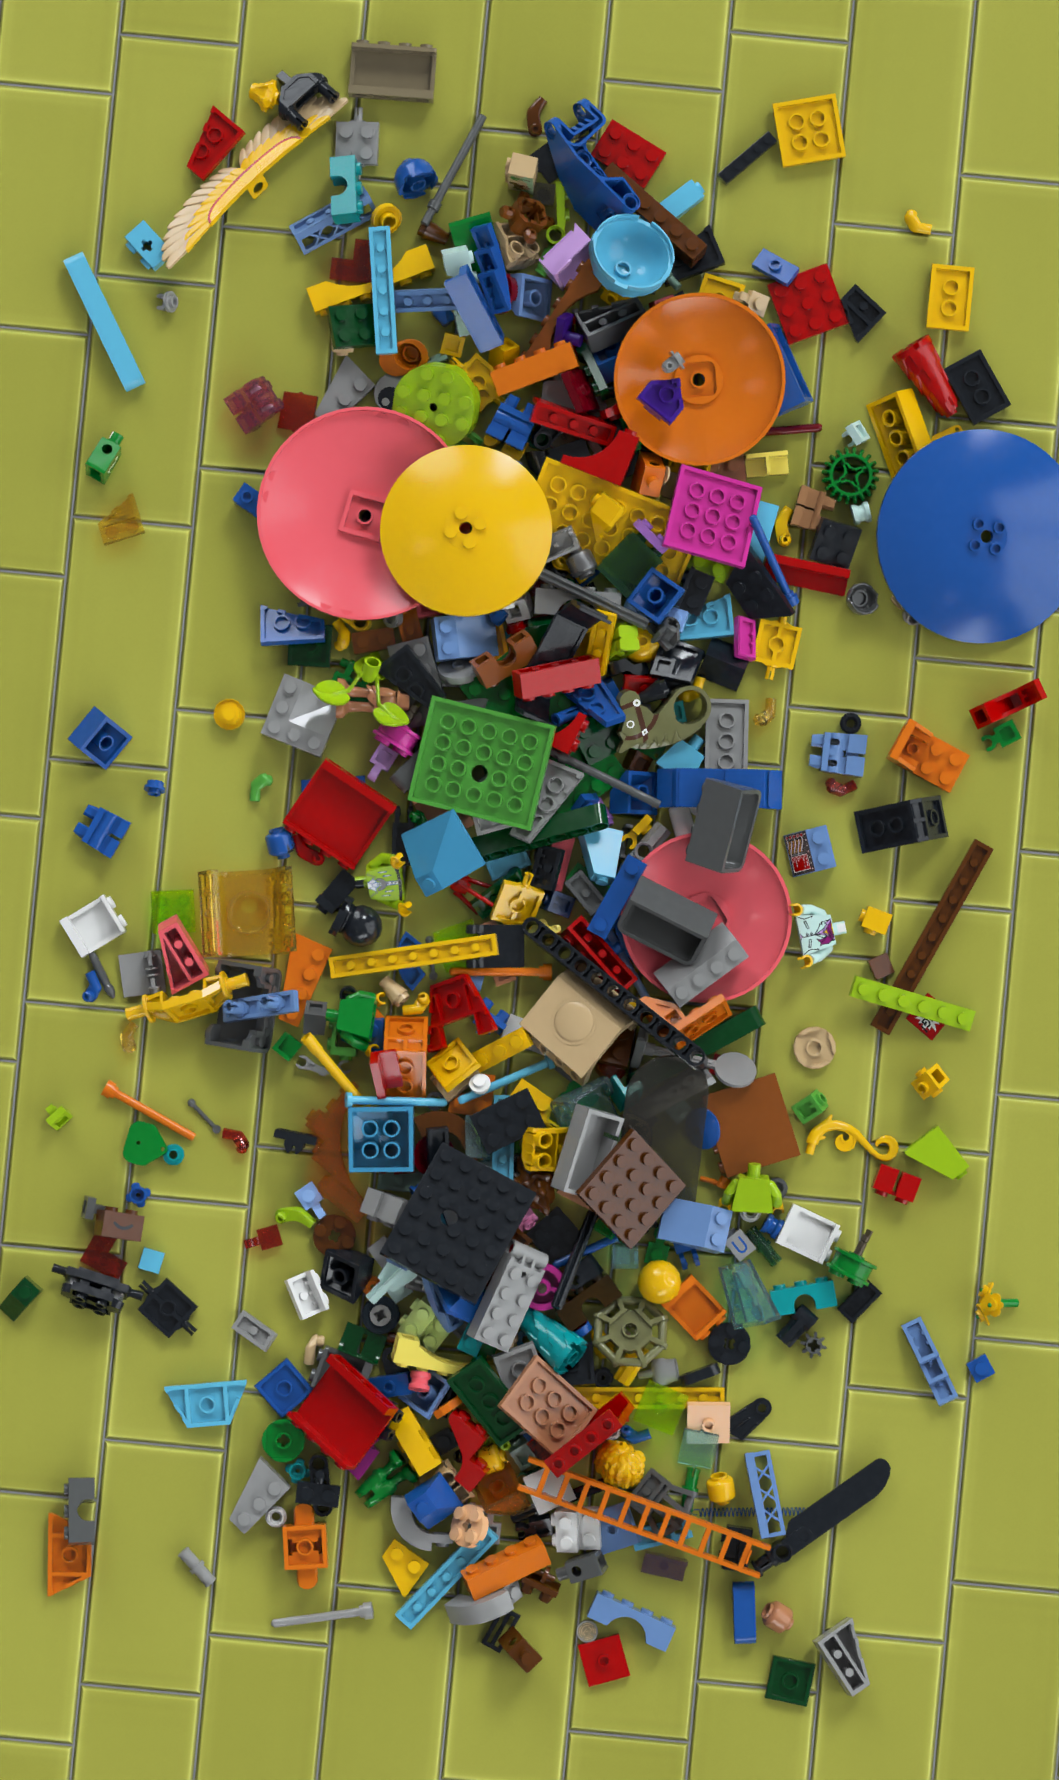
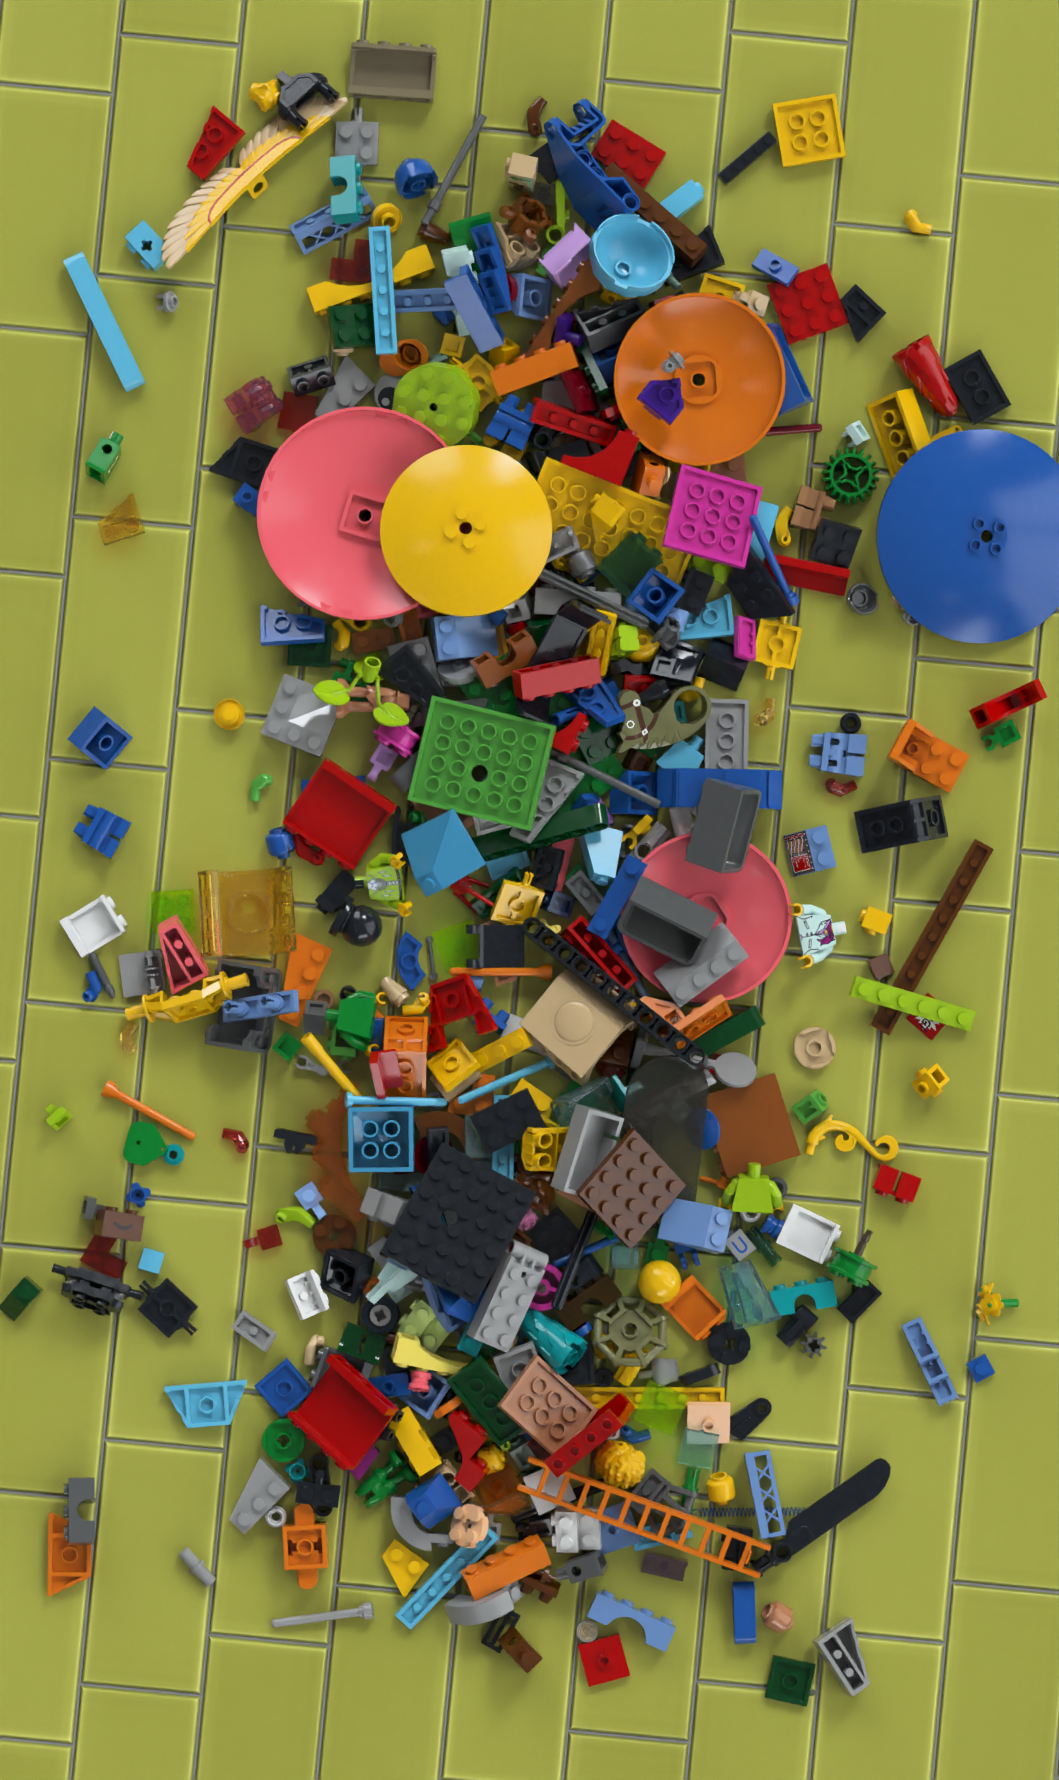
(154, 787): blue plate -> none
(215, 1128): dark grey hinge -> none
(245, 461): none -> black wing
(311, 376): none -> black bracket
(325, 996): none -> medium nougat tile
(413, 956): yellow plate -> none
(480, 1083): white plate -> none
(644, 528): medium lavender plate -> none
(766, 464): light yellow panel -> none
(861, 513): light aqua wheel -> none
(938, 1154): lime slope -> none
(950, 297): yellow plate -> none

